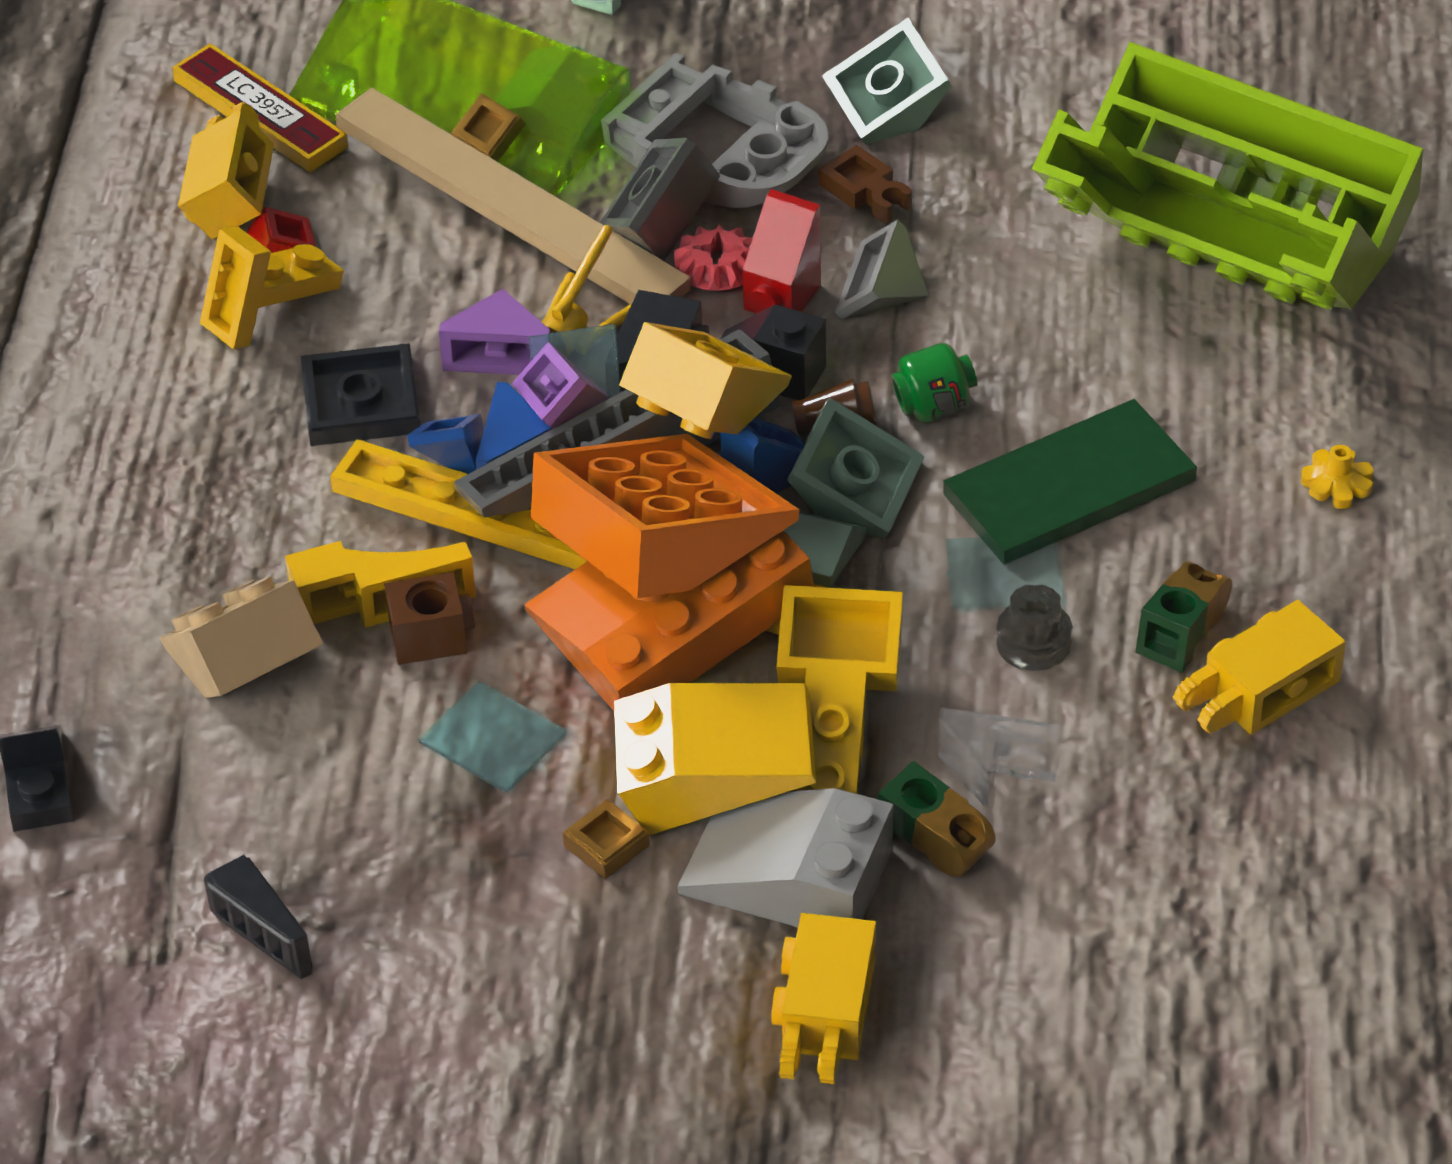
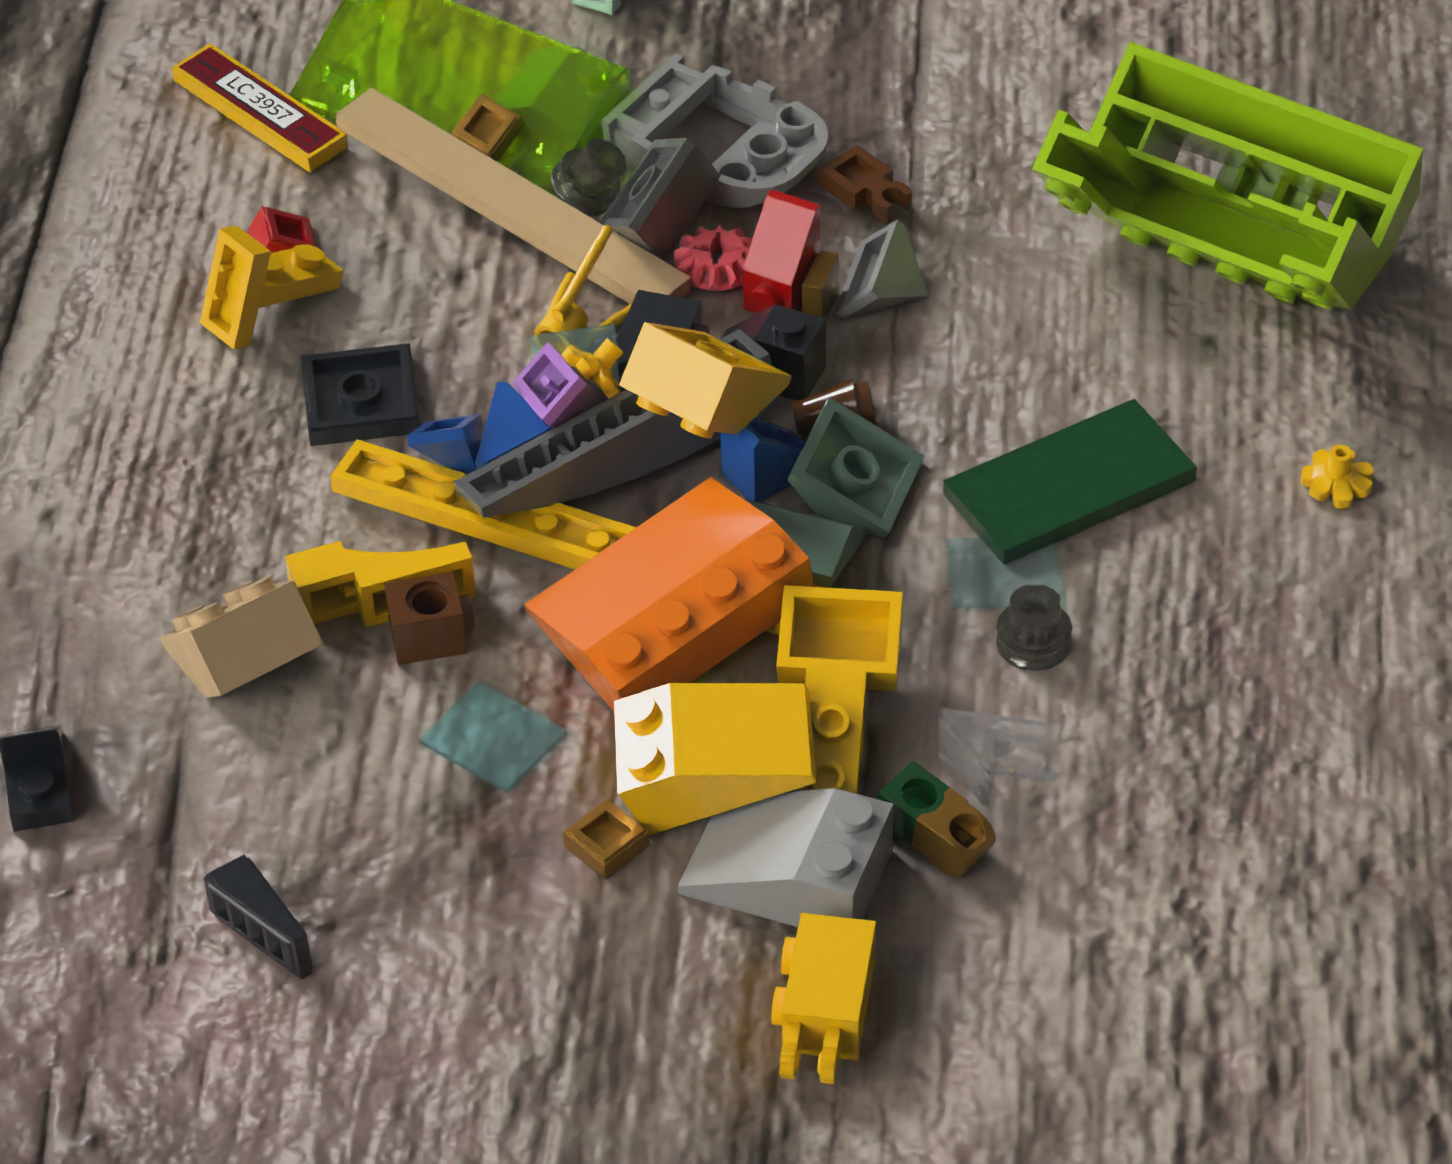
(226, 172): yellow hinge -> none
(489, 337): medium lavender slope -> none
(590, 176): none -> clear smoke piece
(596, 365): none -> yellow plant
(654, 511): orange slope -> none
(821, 285): none -> pearl gold tile
(889, 84): sand green slope -> none
(934, 383): green head -> none
(1181, 615): dark green leg -> none
(1265, 670): yellow hinge -> none

